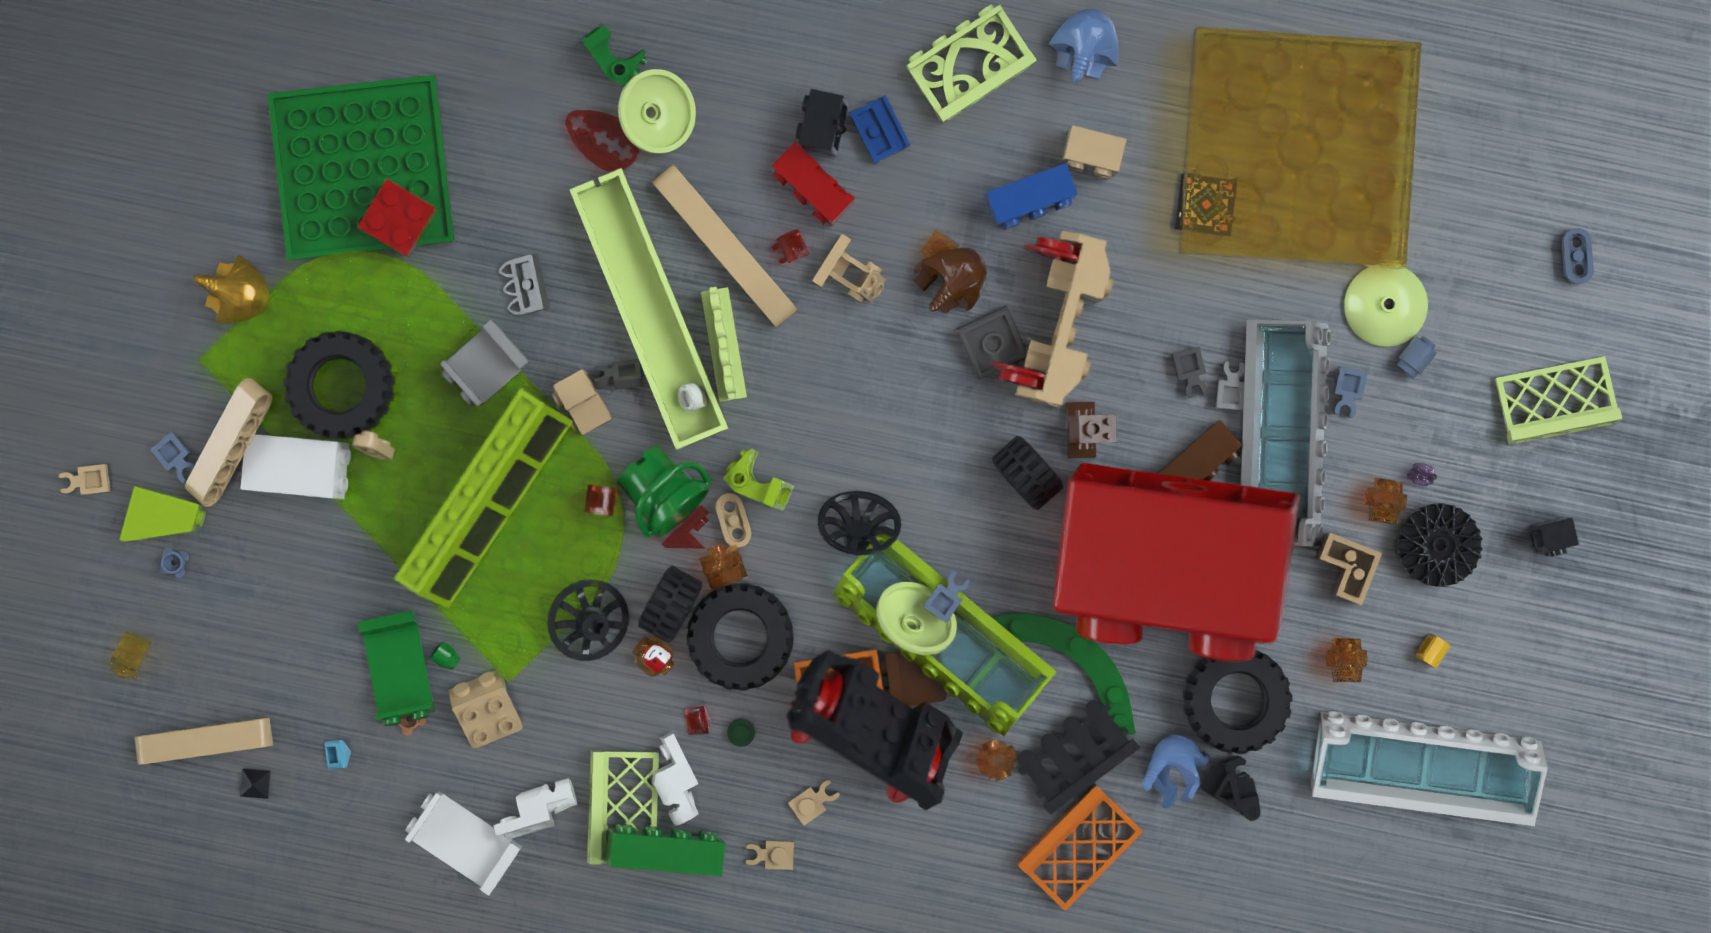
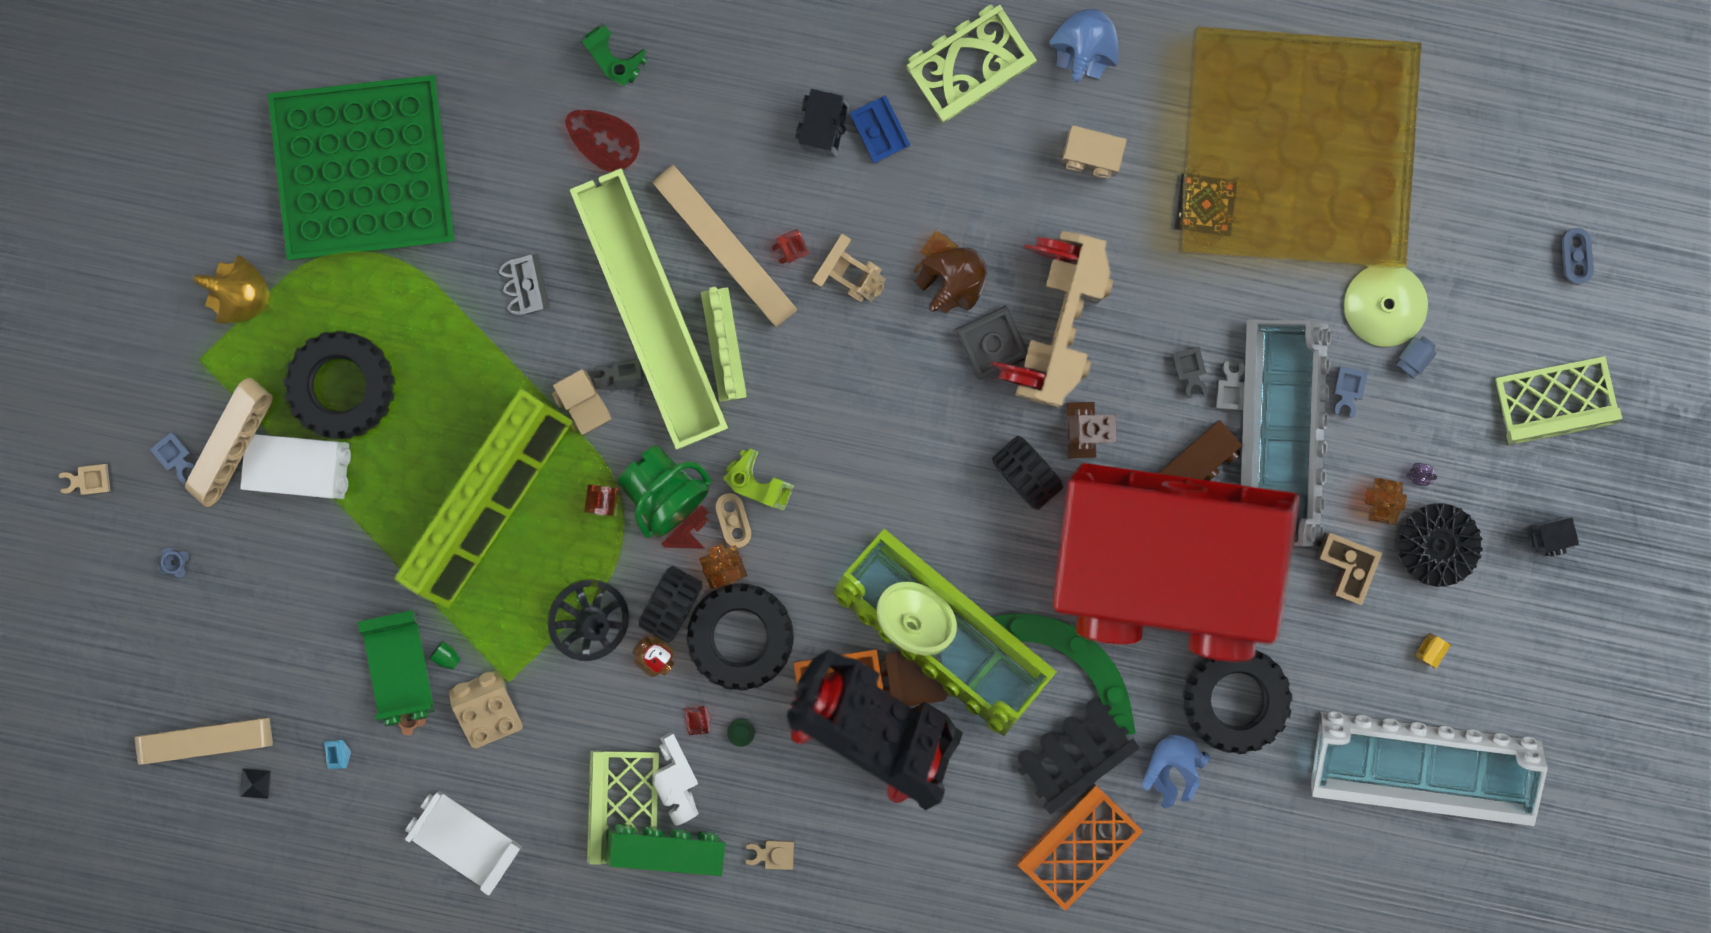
(129, 655): clear yellow bracket -> none
(159, 514): lime slope -> none
(373, 446): tan plate -> none
(397, 218): red brick -> none
(484, 364): light grey panel -> none
(536, 809): white plate -> none
(670, 108): yellowish green dish -> none
(692, 397): white tile -> none
(810, 804): tan plate -> none
(812, 185): red wedge -> none
(859, 530): black wheel -> none
(944, 600): sand blue plate -> none
(989, 751): clear orange brick -> none
(1031, 196): blue brick -> none
(1233, 789): black piece -> none
(1348, 654): clear orange brick -> none

